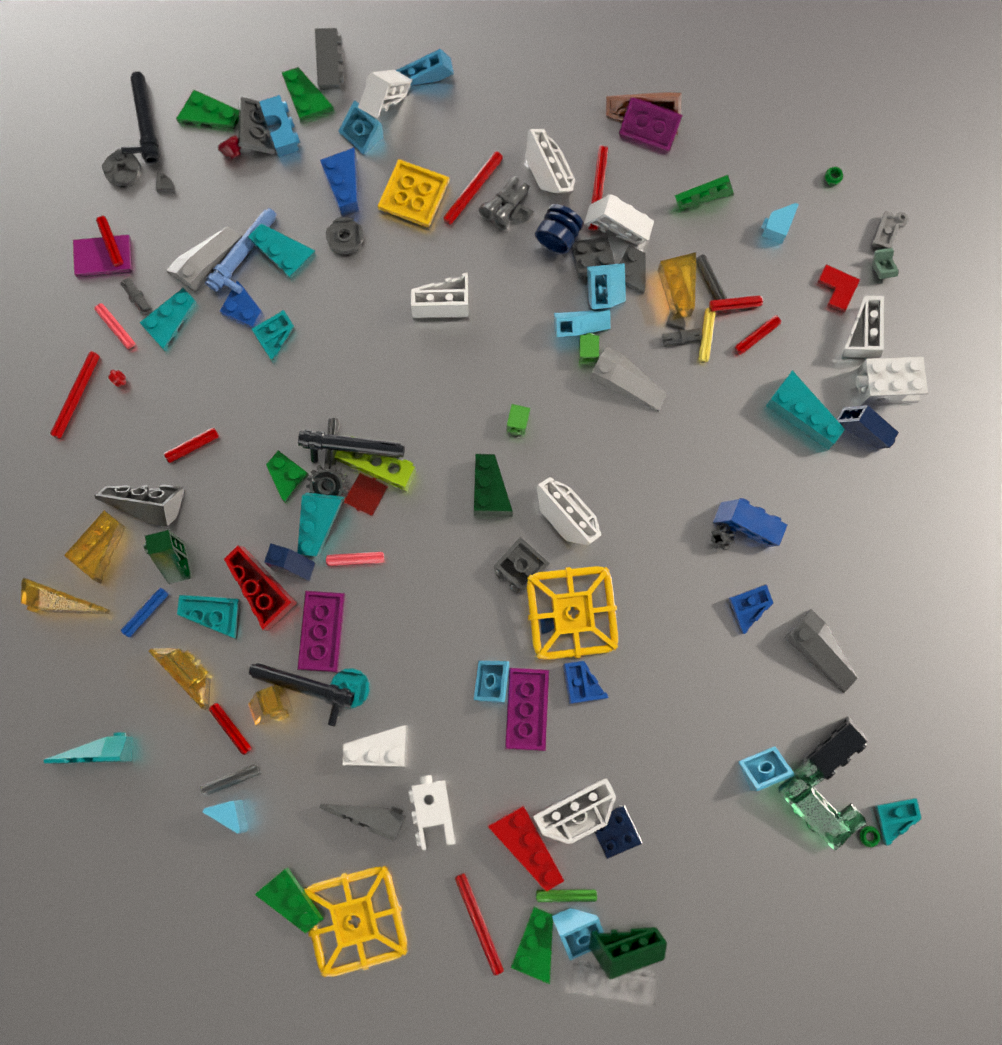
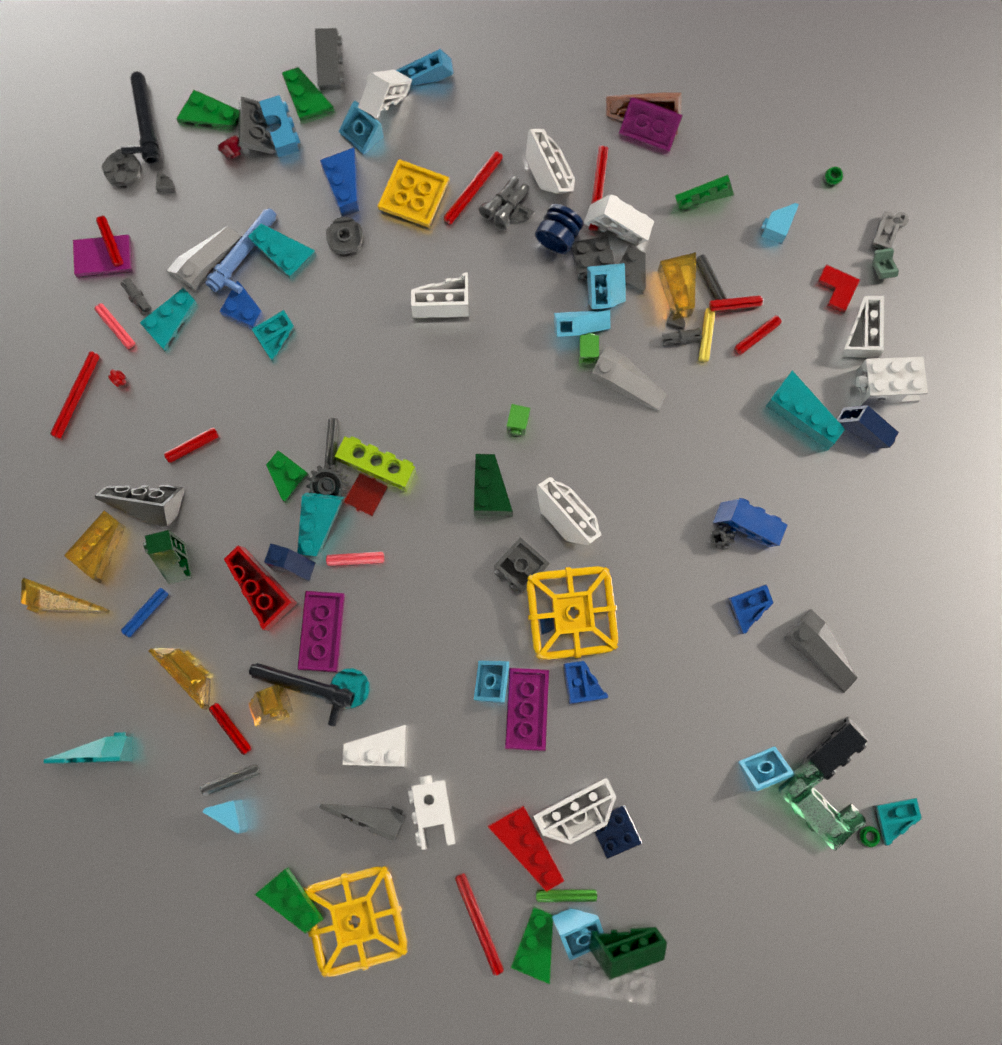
(211, 612): teal wing -> none
(319, 441): black cylinder -> none

